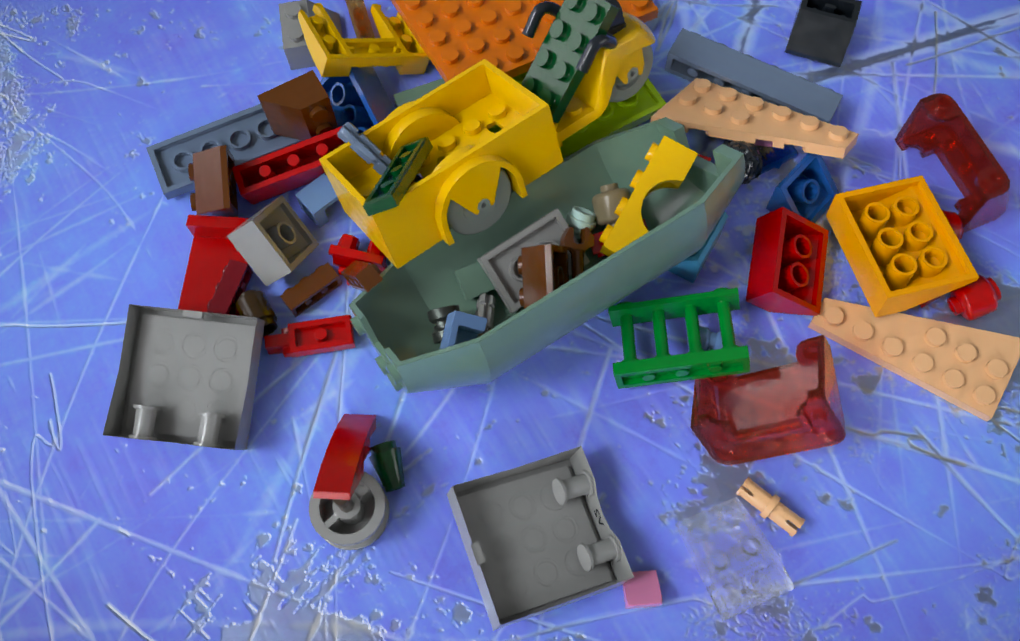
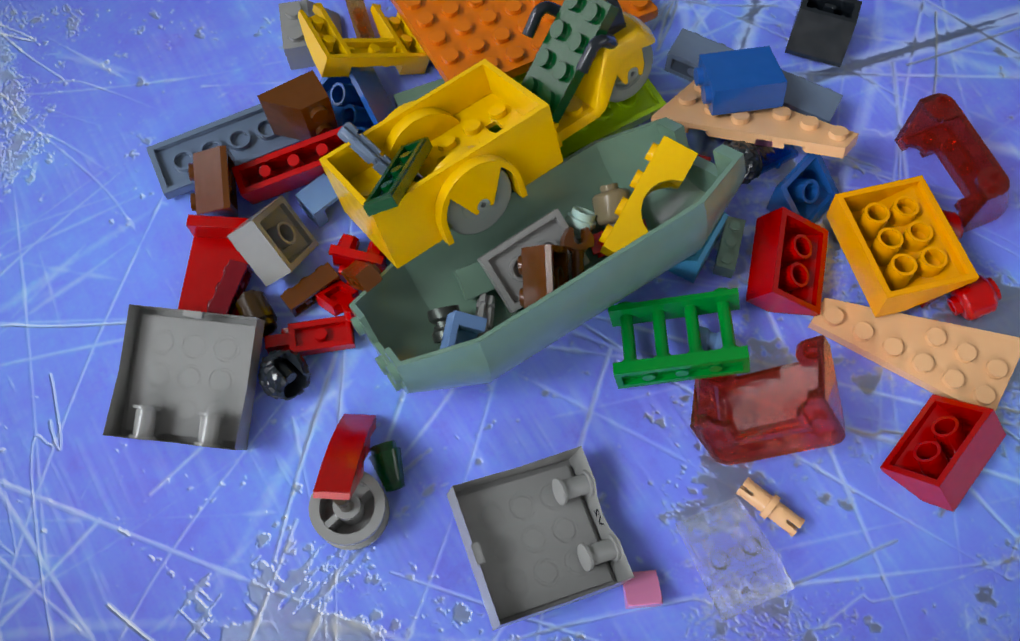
(283, 374): none -> black piece
(337, 299): none -> red plate
(729, 247): none -> sand green piece
(740, 80): none -> blue brick
(944, 450): none -> red slope

